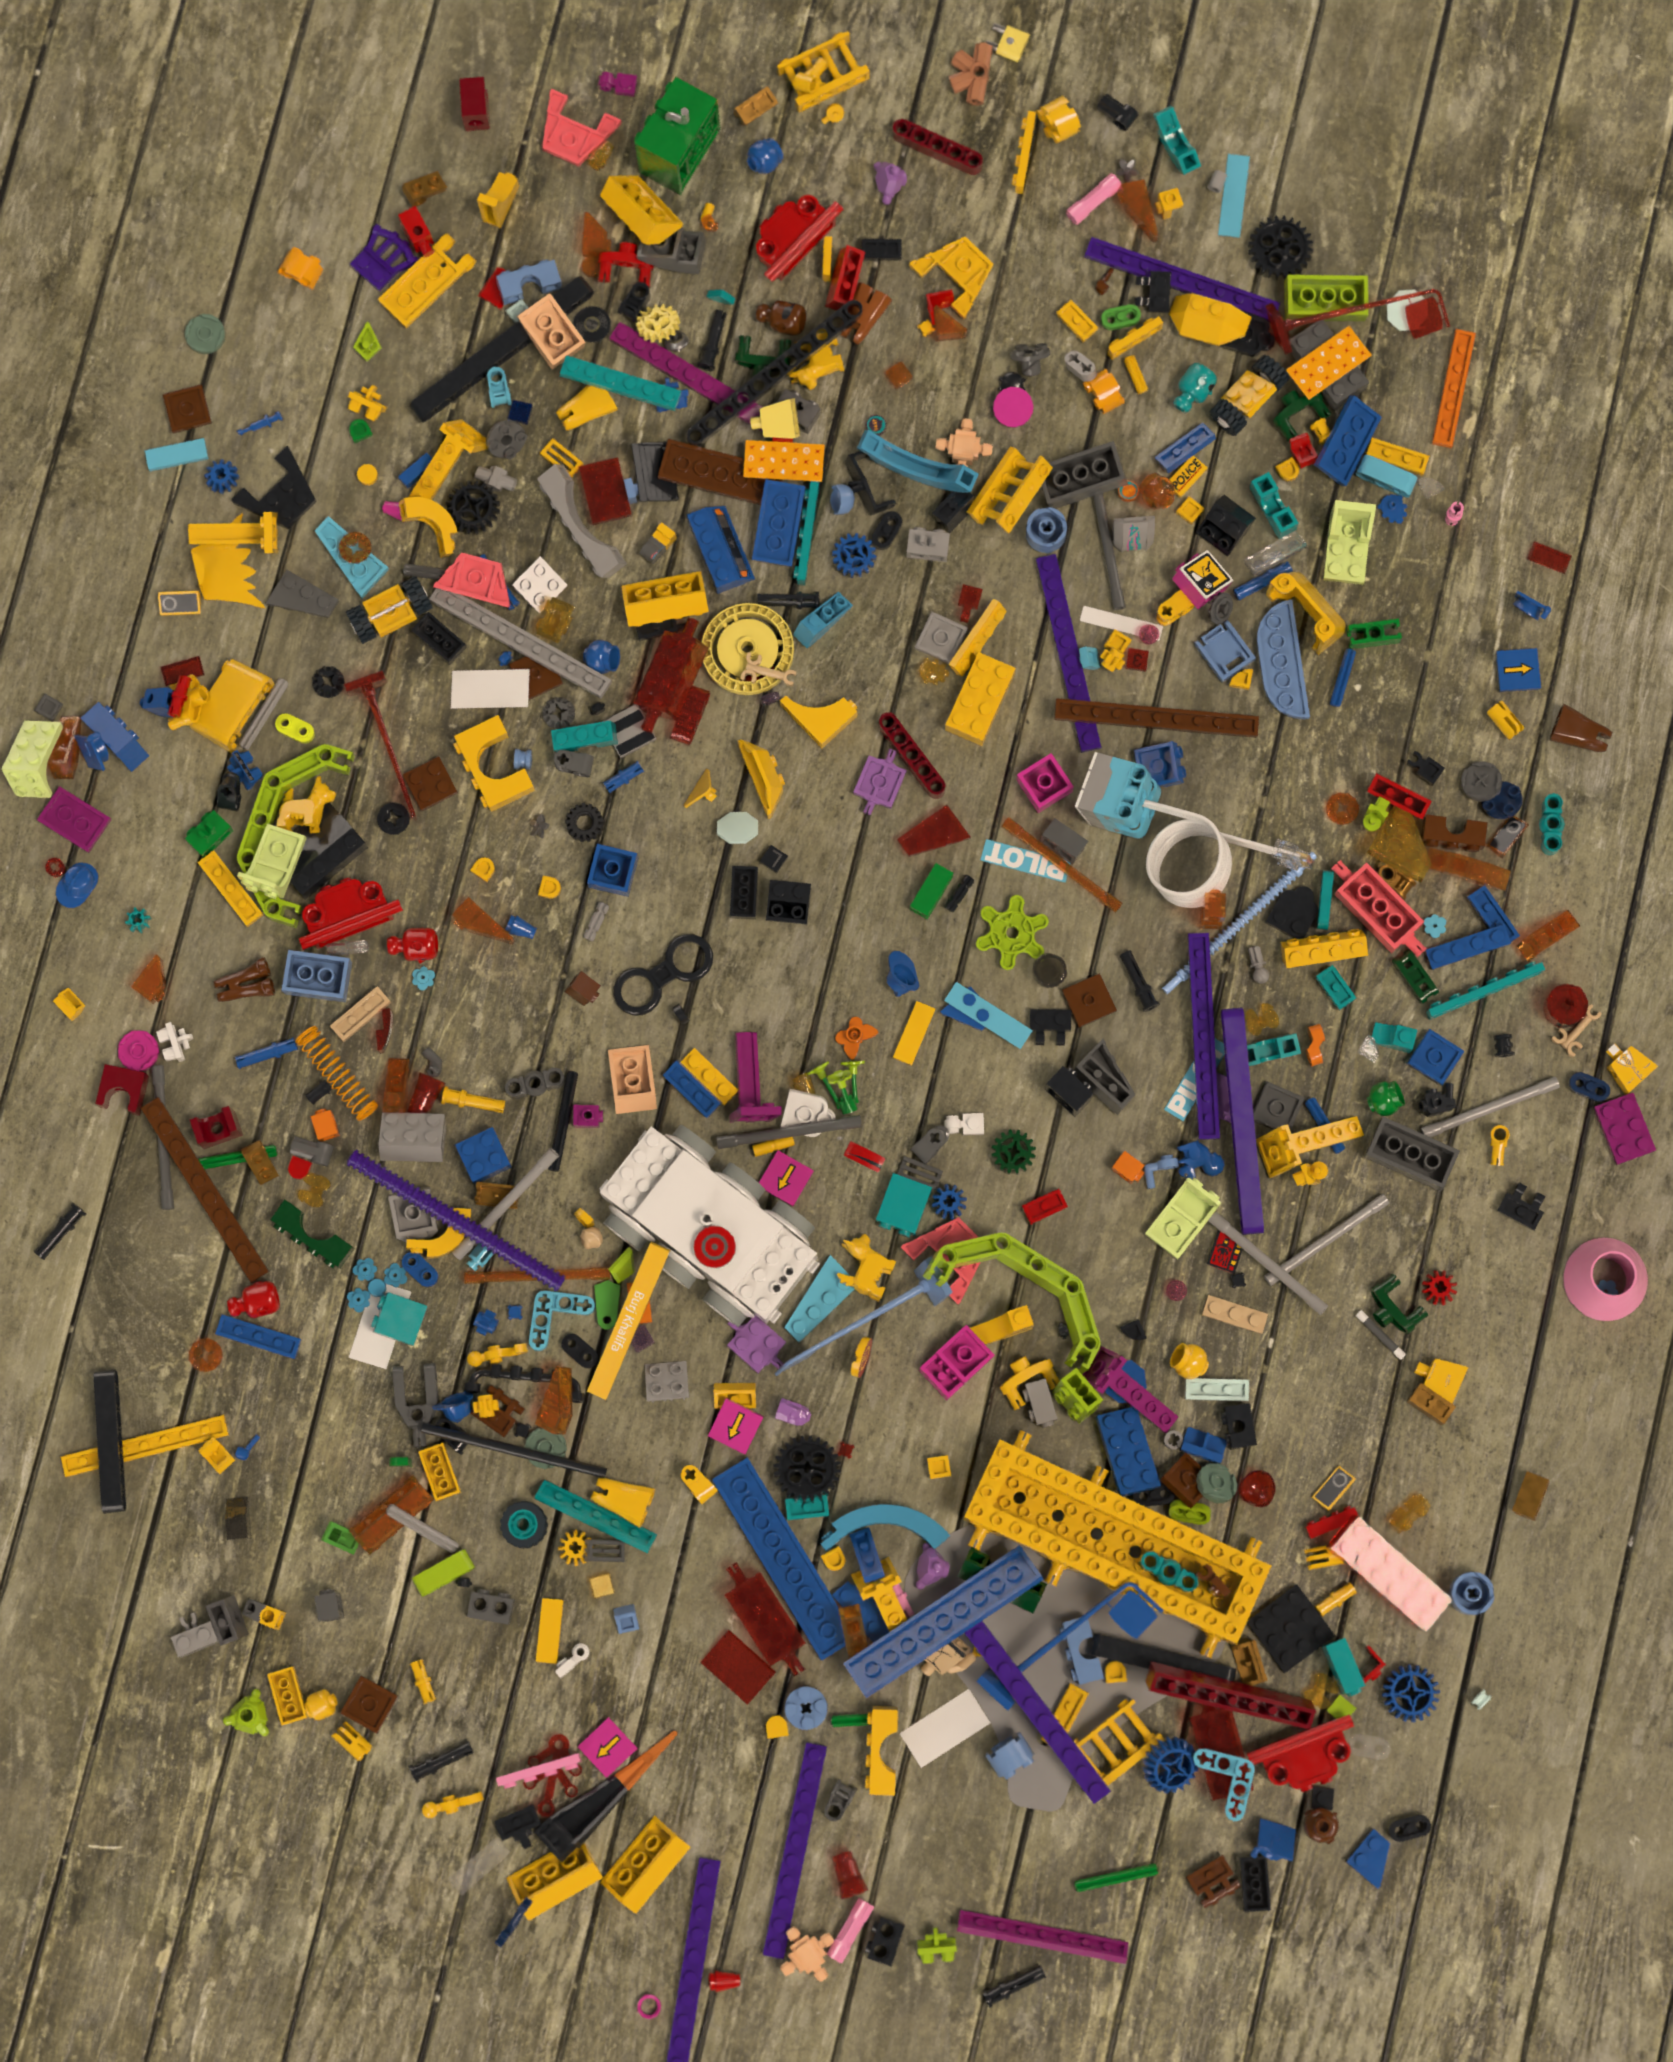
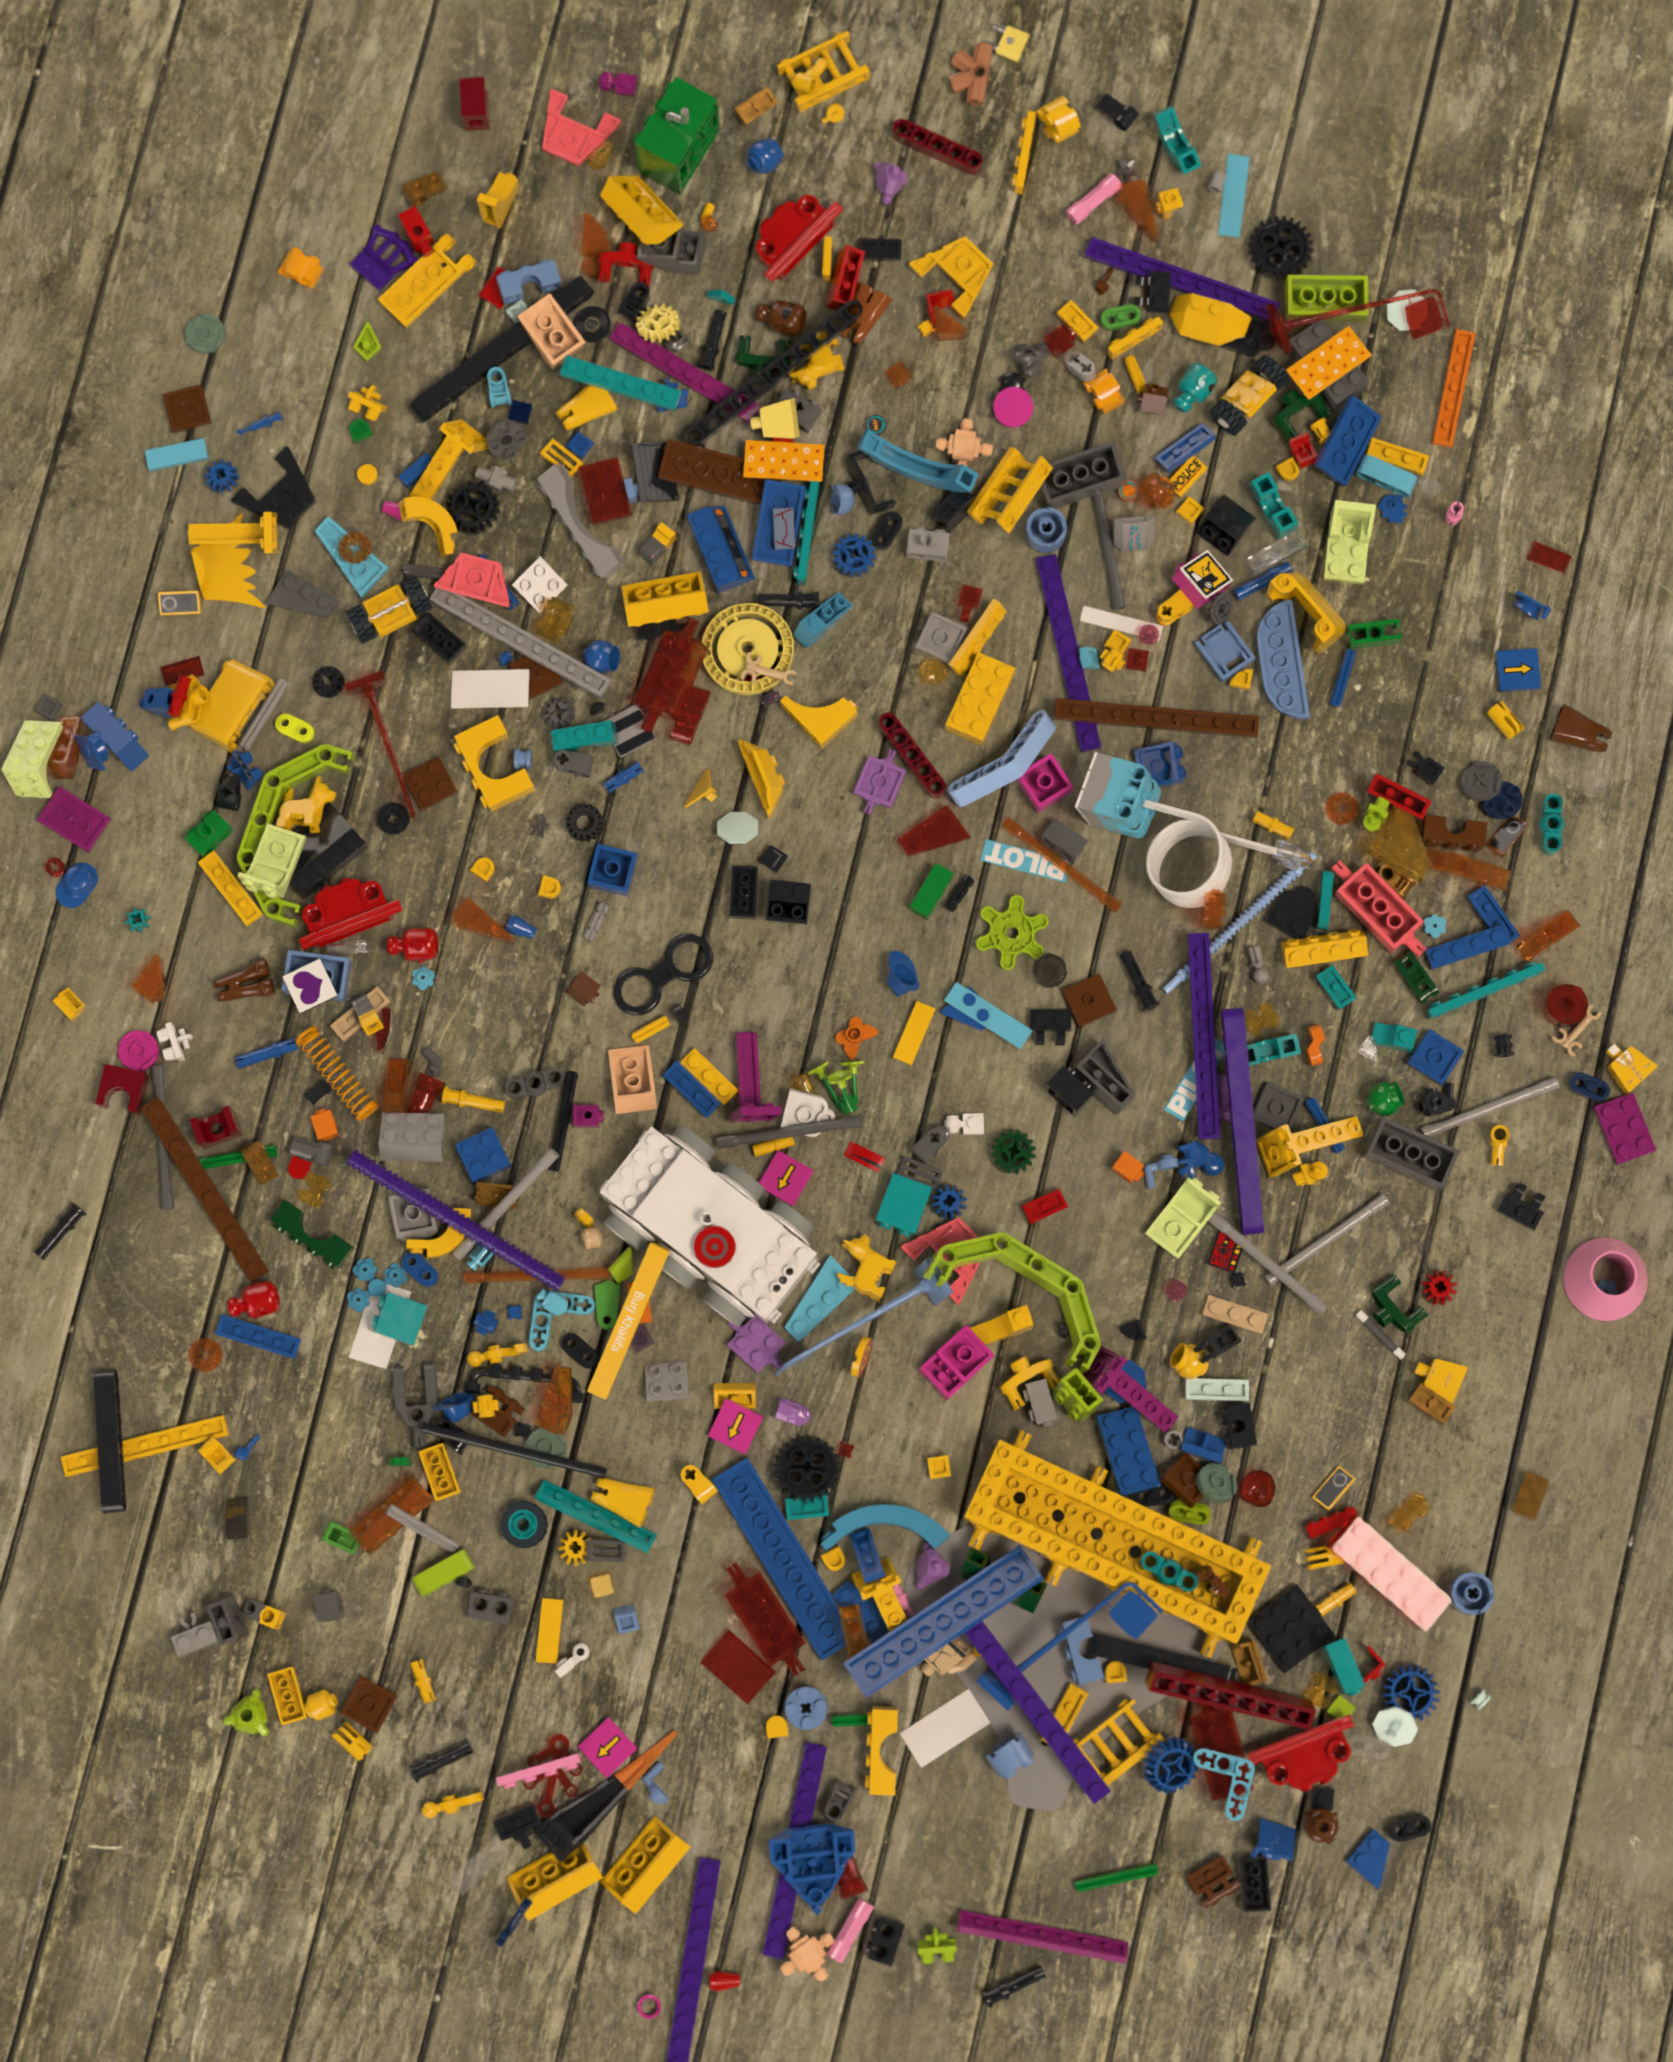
(310, 986): none -> tile
(367, 1014): none -> leg
(553, 1302): none -> medium azure arm
(580, 445): none -> blue tile
(650, 1029): none -> yellow axle
(657, 1794): none -> medium blue plate
(784, 528): none -> sand blue tile
(812, 1859): none -> blue wedge
(1008, 767): none -> light blue beam
(1060, 340): none -> clear red brick
(1153, 398): none -> reddish brown brick
(1218, 1343): none -> black hinge
(1273, 825): none -> yellow pin
(1395, 1726): none -> light aqua piece

